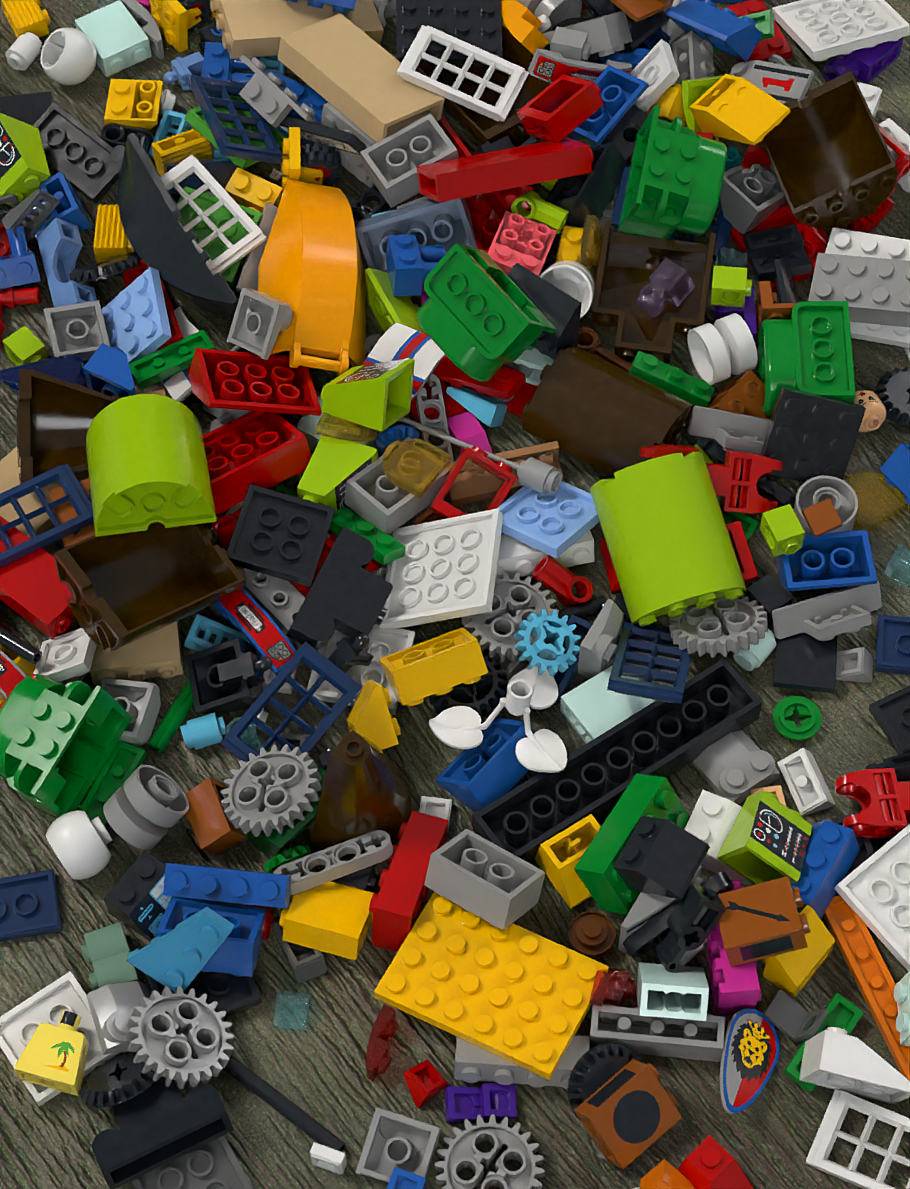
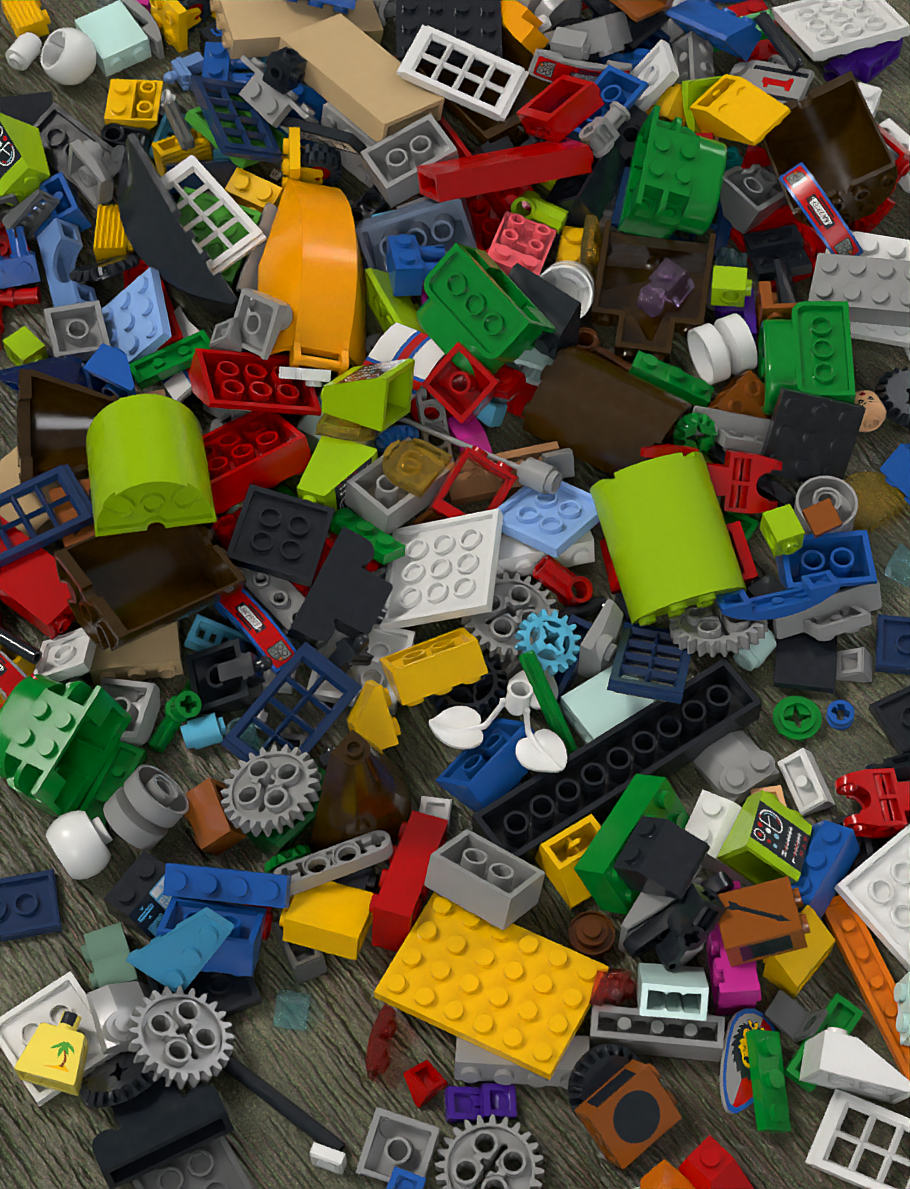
(89, 172): none -> light grey slope
(179, 125): none -> dark grey axle
(186, 699): none -> green bush
(227, 336): none -> light grey slope
(284, 70): none -> black brick
(312, 377): none -> white plate
(460, 390): none -> red slope
(547, 699): none -> green axle
(562, 460): none -> light grey slope
(603, 131): none -> light grey connector
(687, 427): none -> green gear
(768, 1081): none -> green plate
(779, 41): none -> black axle
(814, 590): none -> blue slope
(820, 211): none -> slope
(848, 712): none -> blue bush

